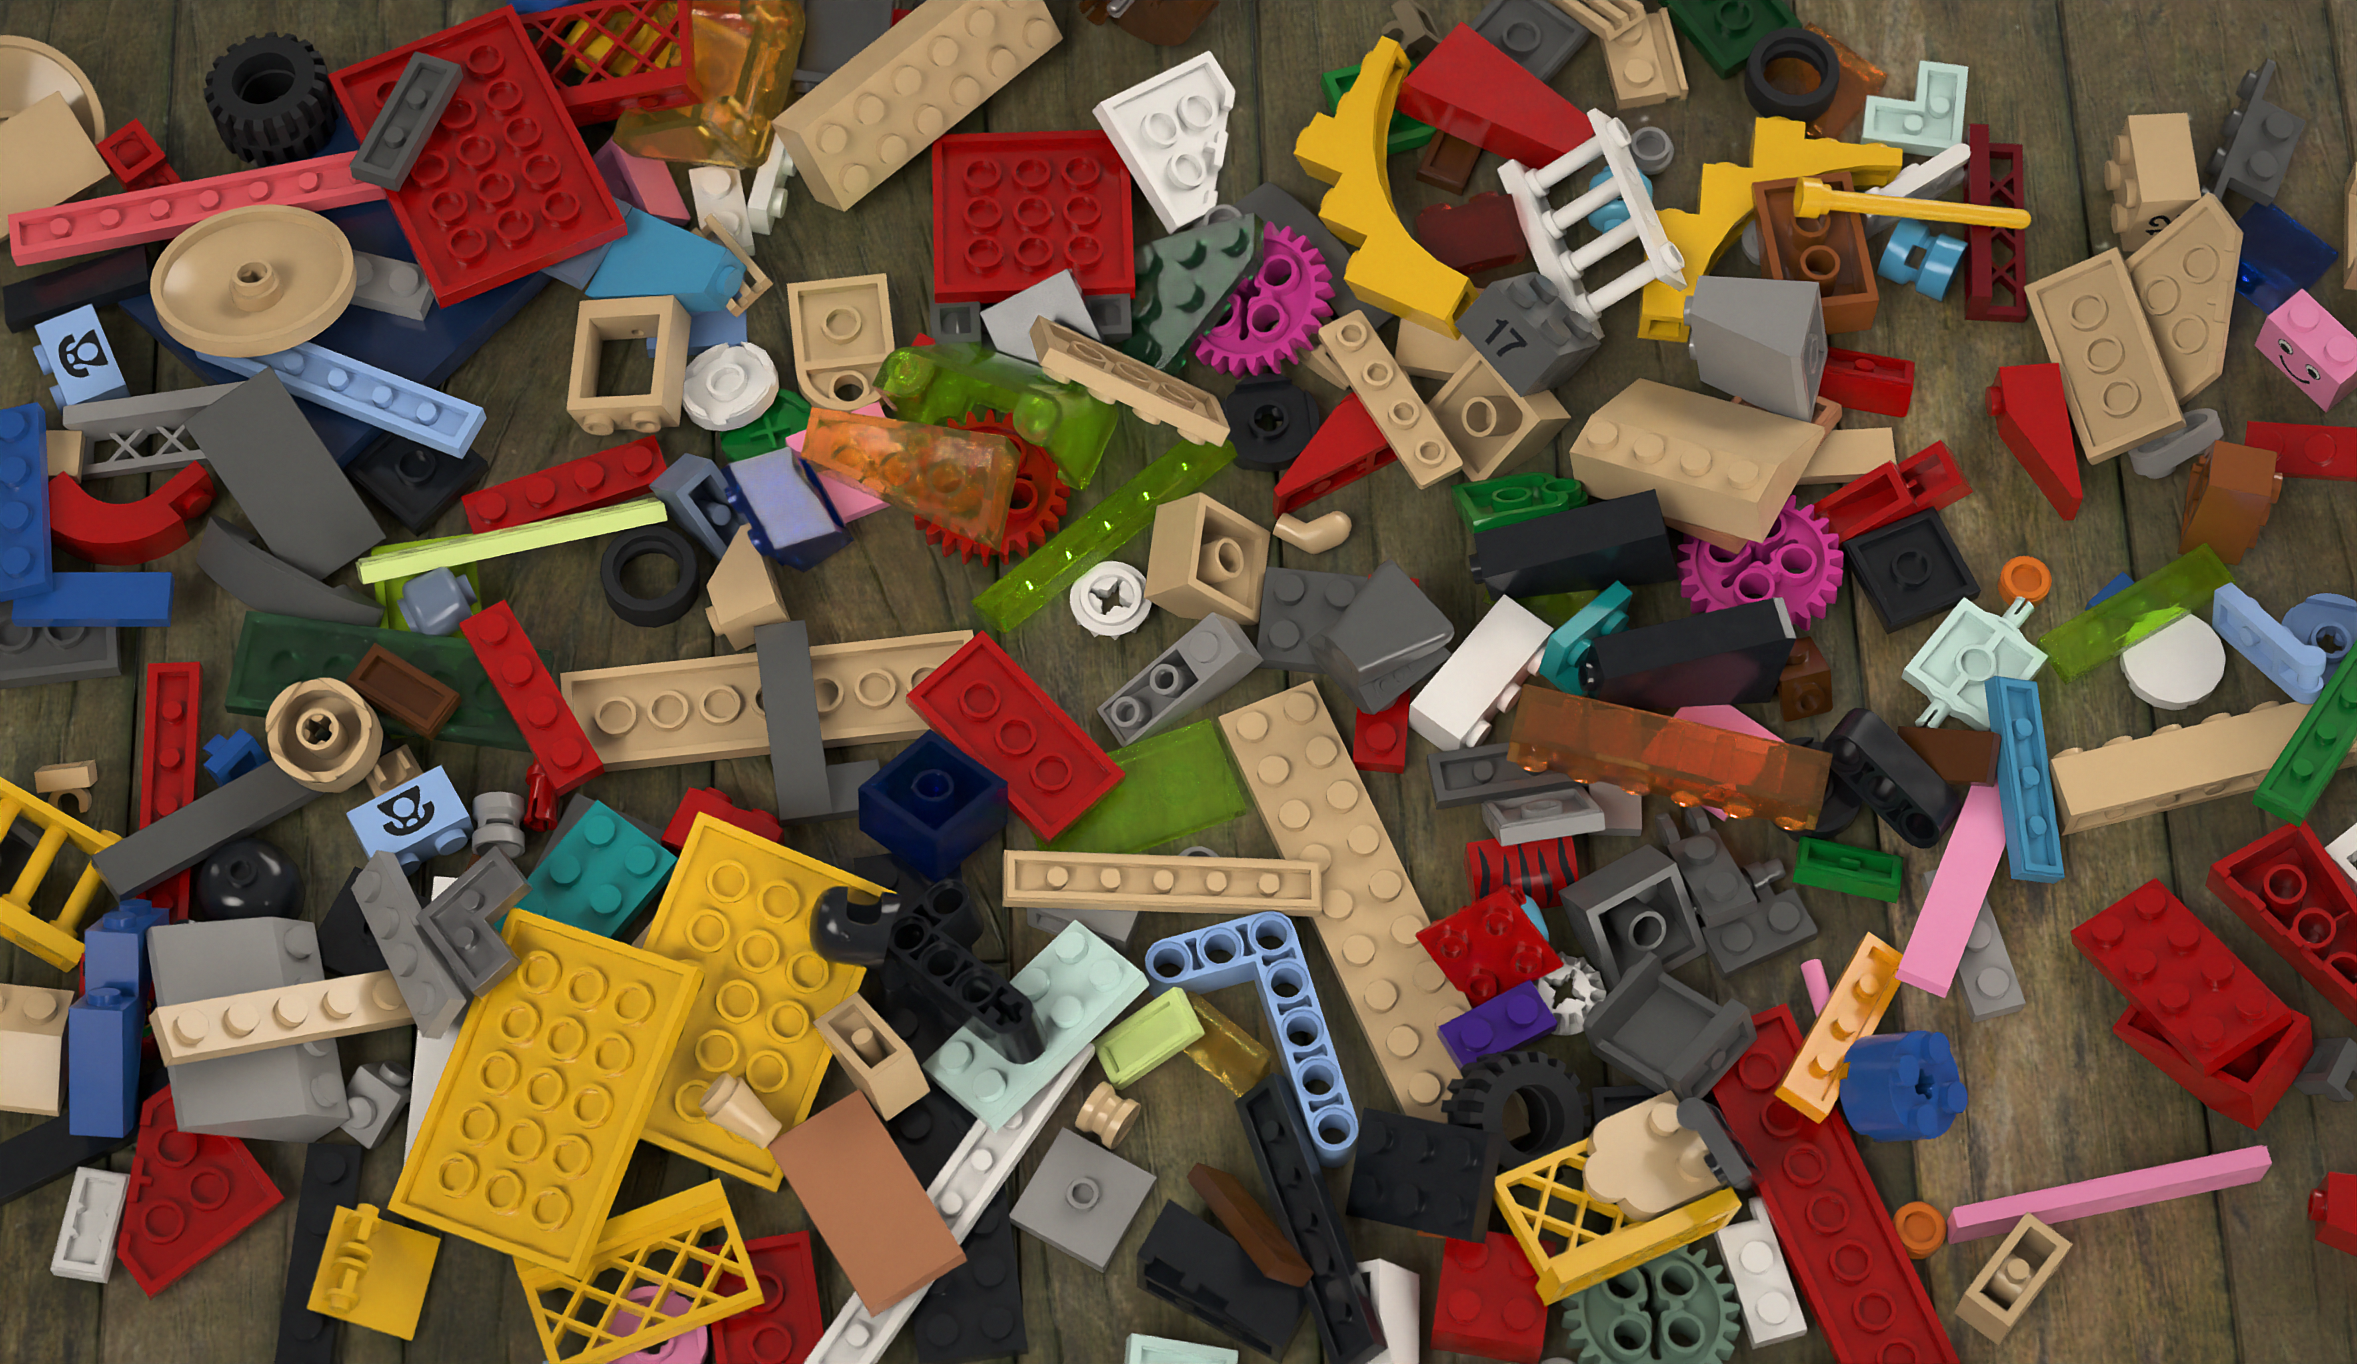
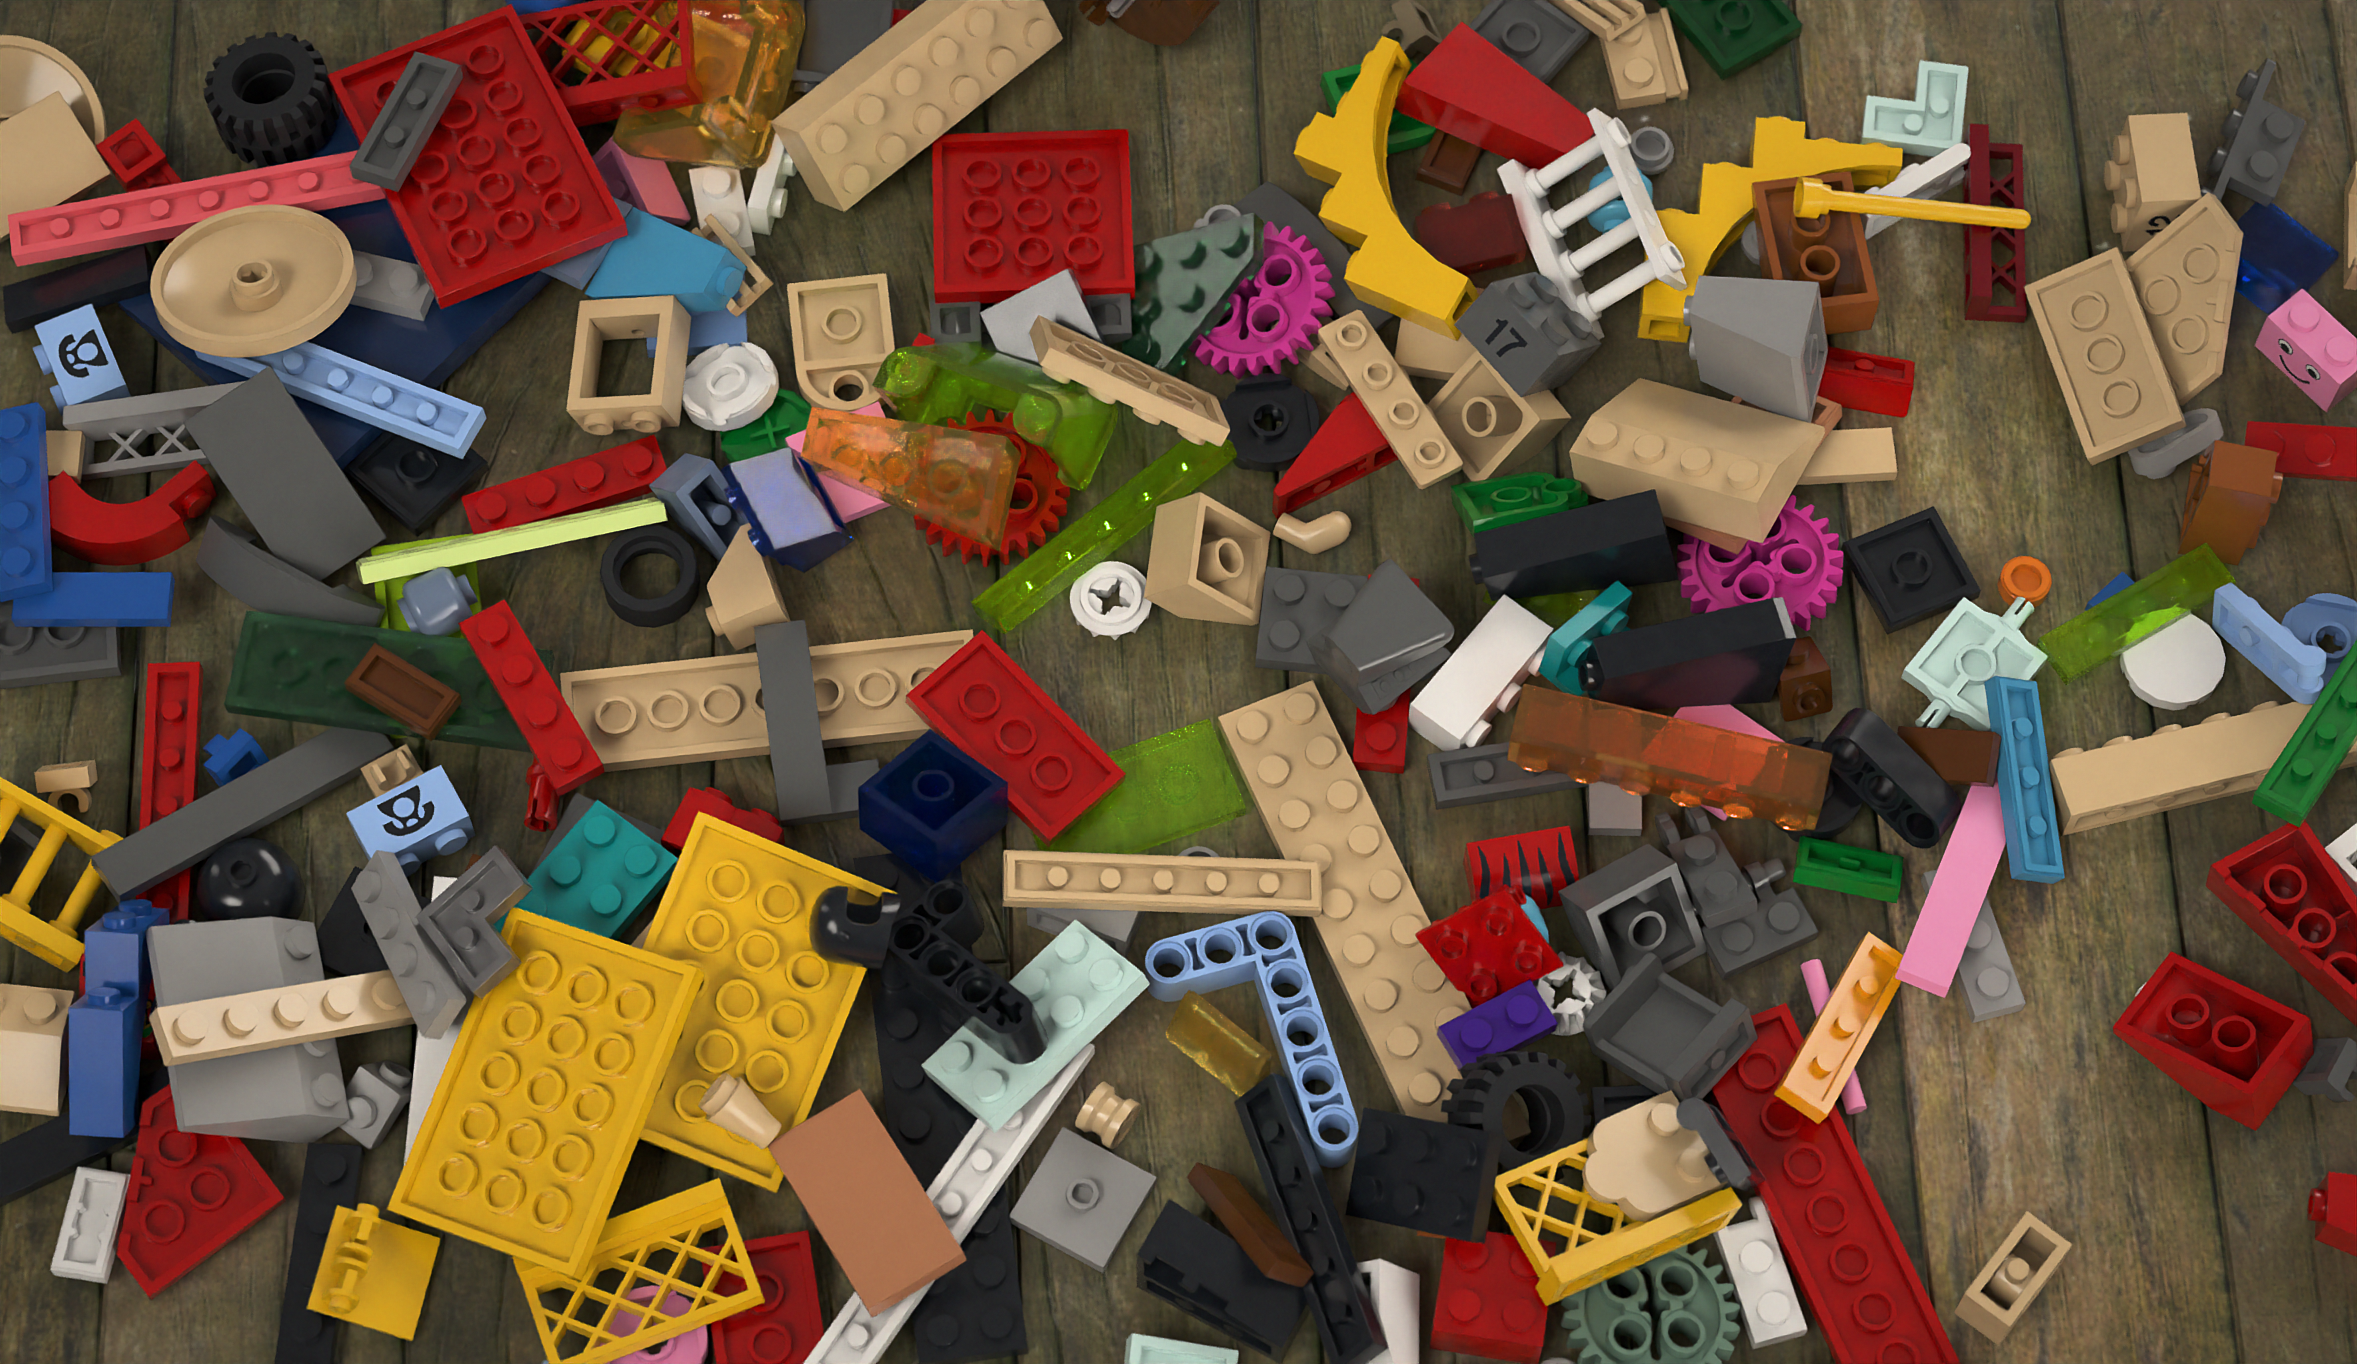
(328, 706): tan brick -> none
(498, 823): light grey wheel -> none
(872, 1056): tan slope -> none
(1148, 1038): yellowish green tile -> none
(1173, 137): white plate -> none
(1181, 680): light grey slope -> none
(1542, 815): light grey tile -> none
(1792, 44): black tyre -> none
(1856, 81): clear orange tile -> none
(1894, 493): red slope -> none
(1902, 1086): blue brick -> none
(1920, 1229): orange tile -> none
(1937, 267): dark azure wheel -> none
(2037, 430): red slope -> none
(2109, 1193): bright pink tile -> none
(2181, 977): red plate -> none

